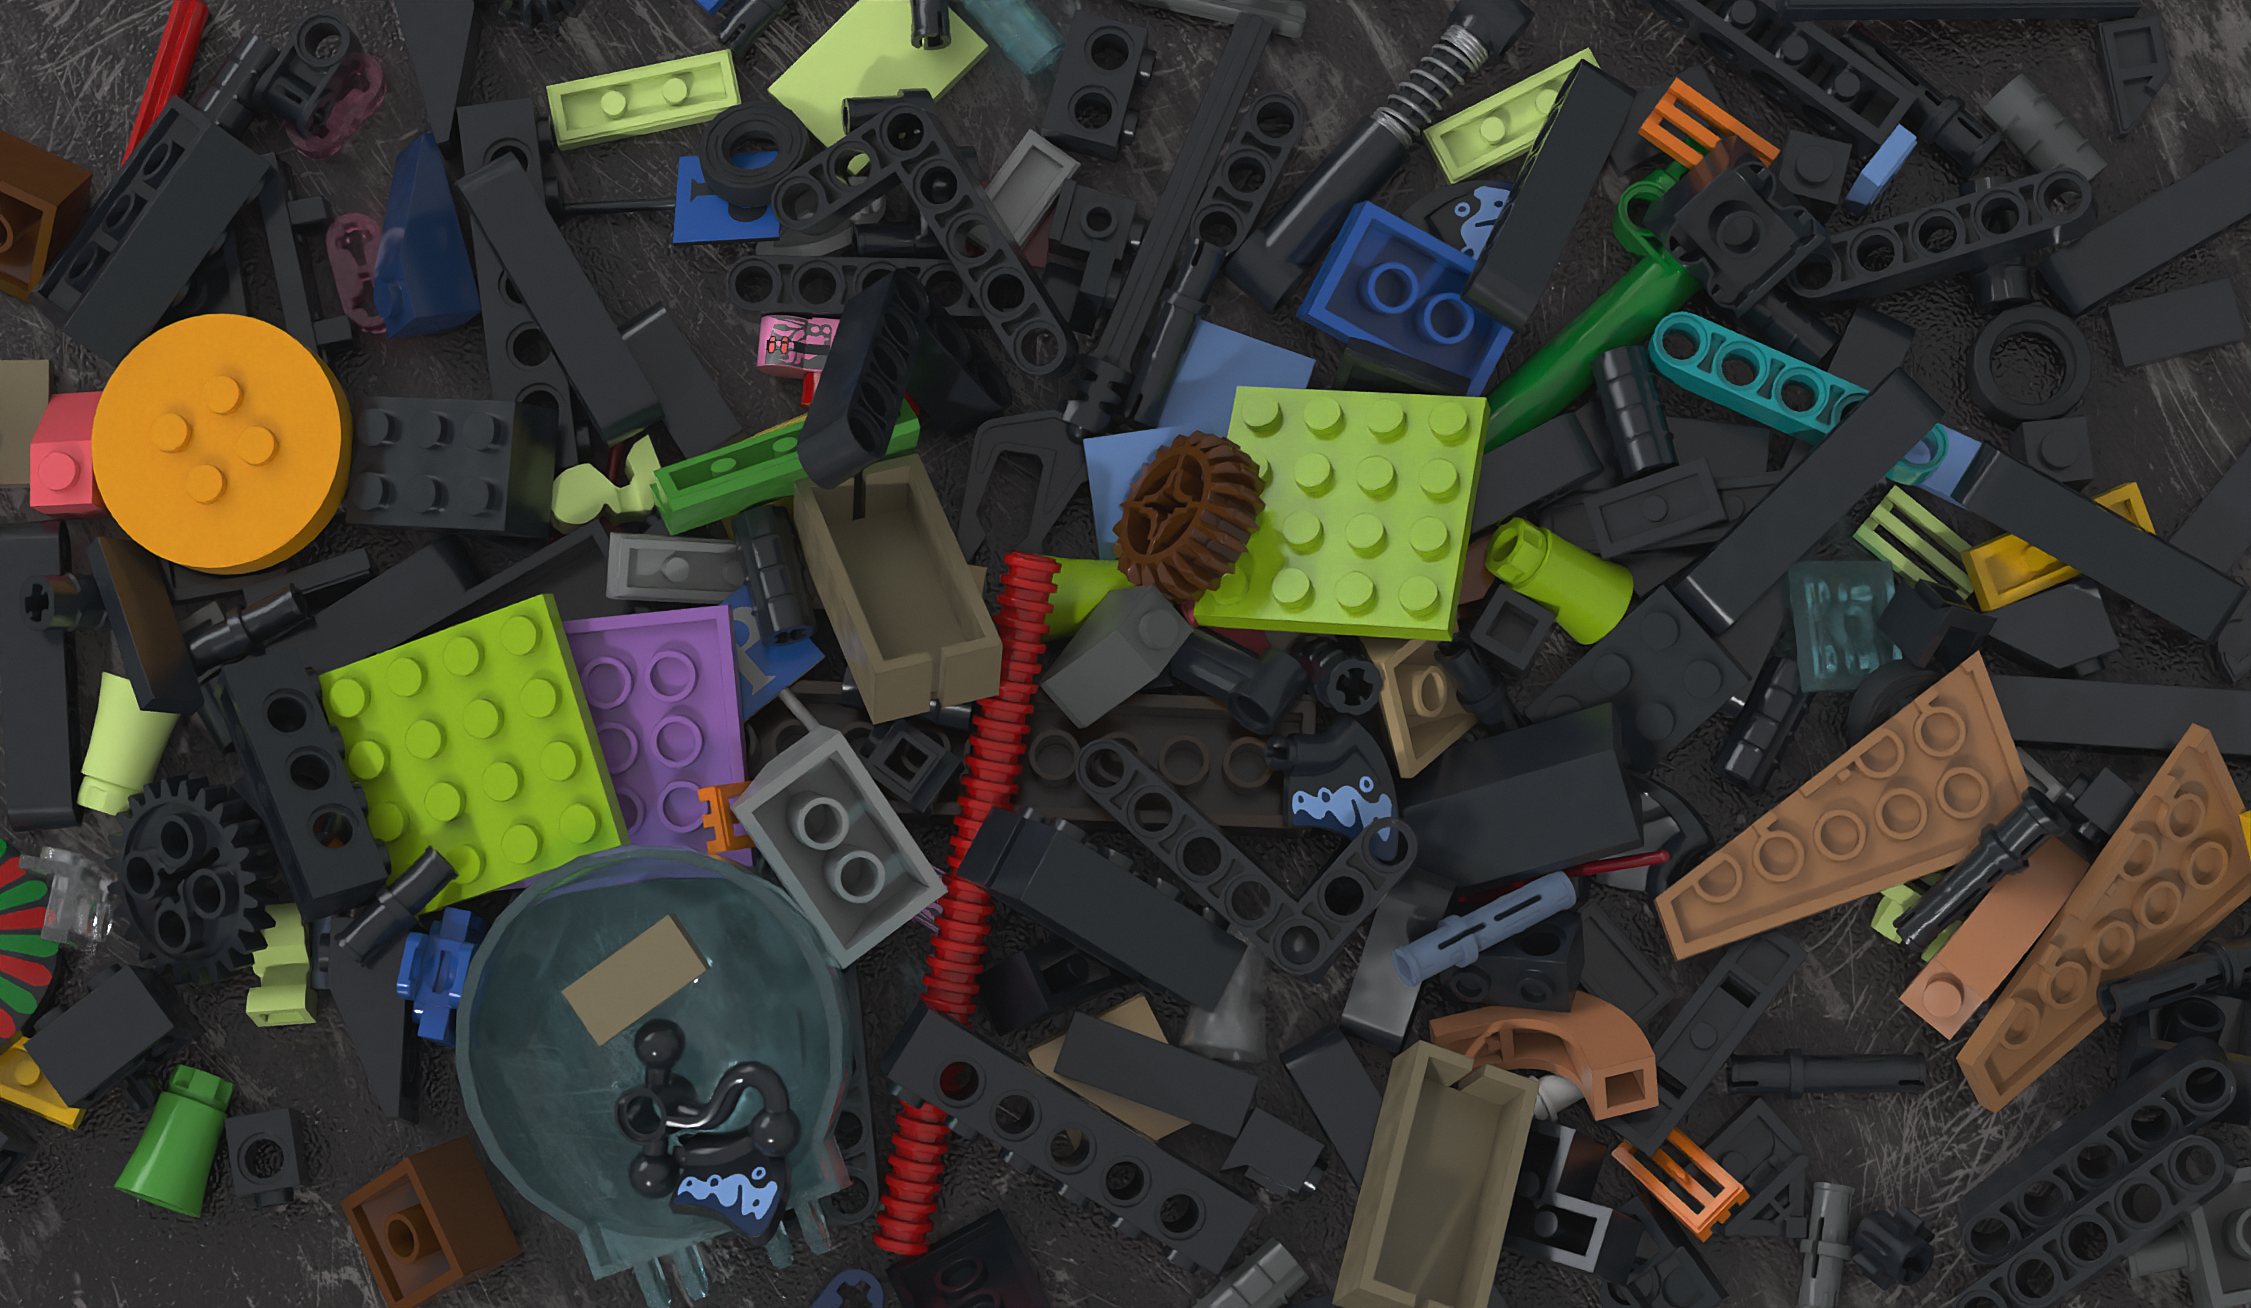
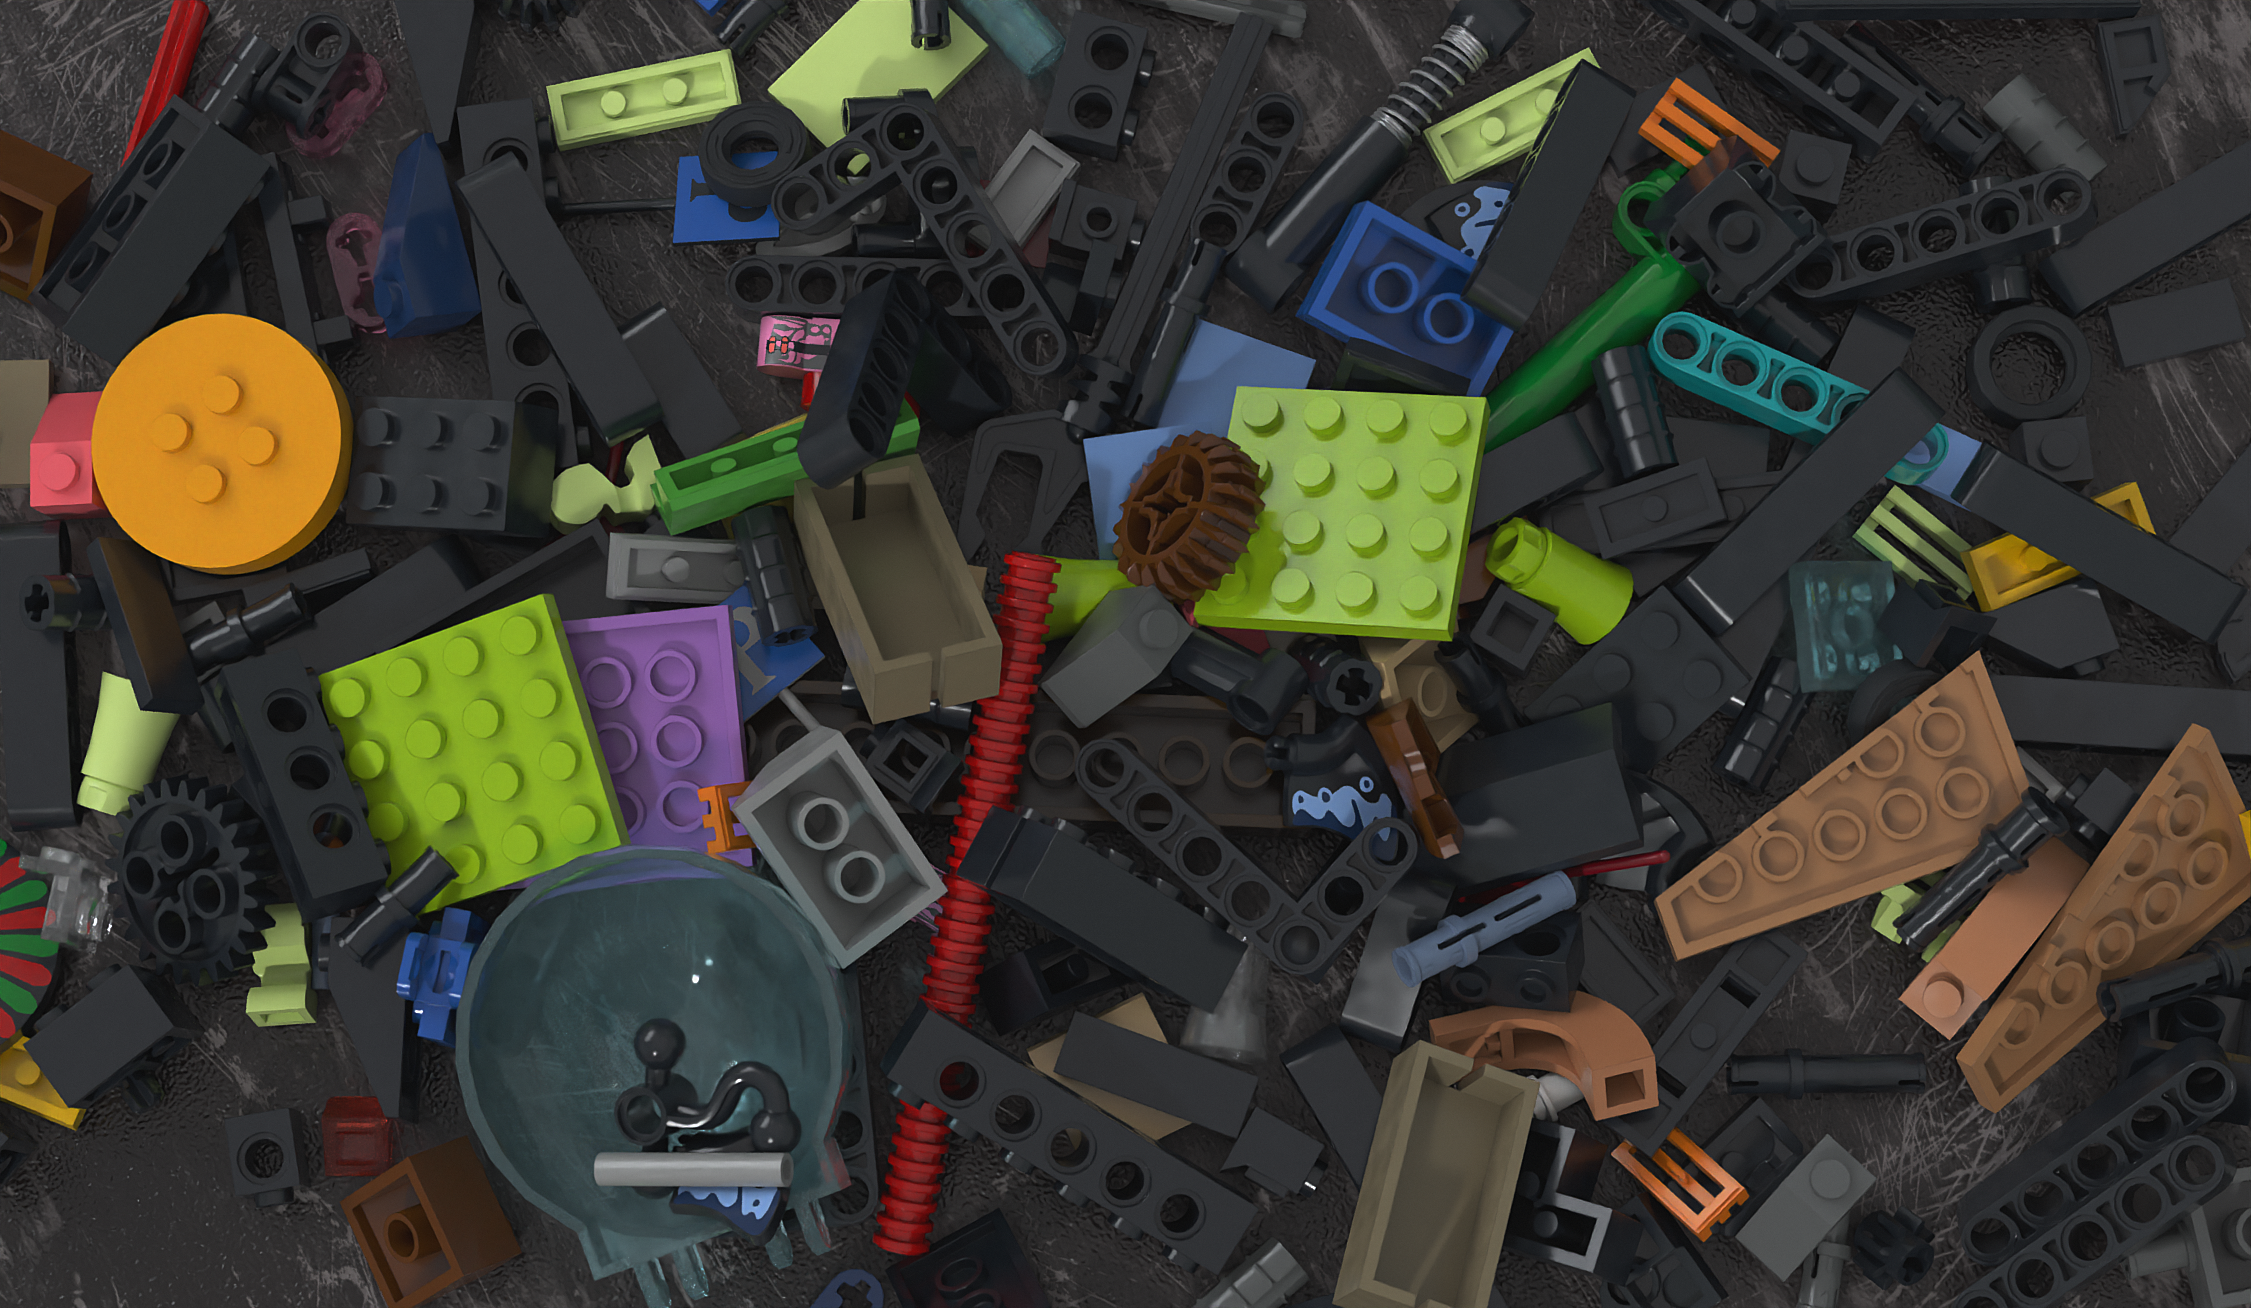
(179, 1142): bright green plant -> none
(356, 1137): none -> clear red slope
(636, 979): dark tan tile -> none
(693, 1169): none -> light grey piece
(1412, 762): none -> reddish brown slope
(1805, 1207): none -> dark grey slope
(1880, 171): medium blue tile -> none

